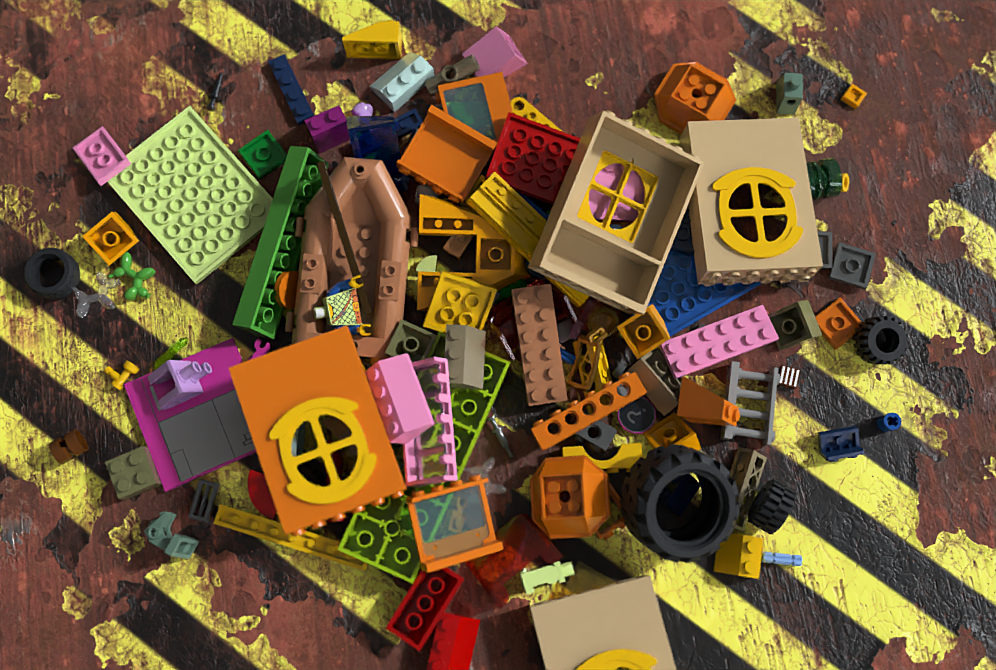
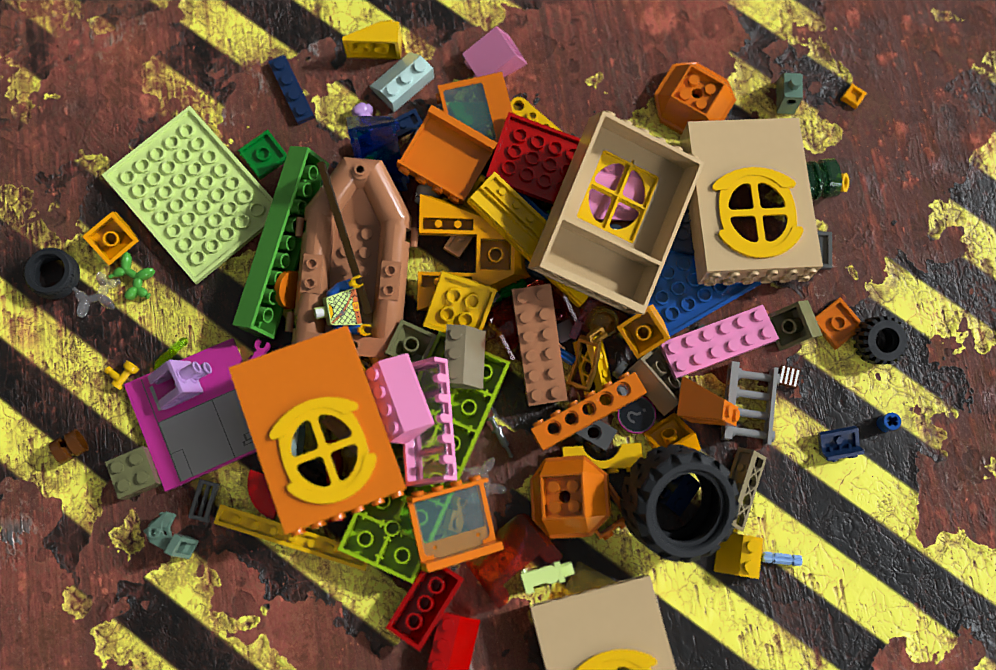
(101, 156): bright pink tile -> none
(214, 96): black piece -> none
(328, 129): magenta slope -> none
(427, 264): yellowish green tile -> none
(462, 70): dark tan piece -> none
(771, 506): black tyre -> none
(852, 266): dark grey plate -> none

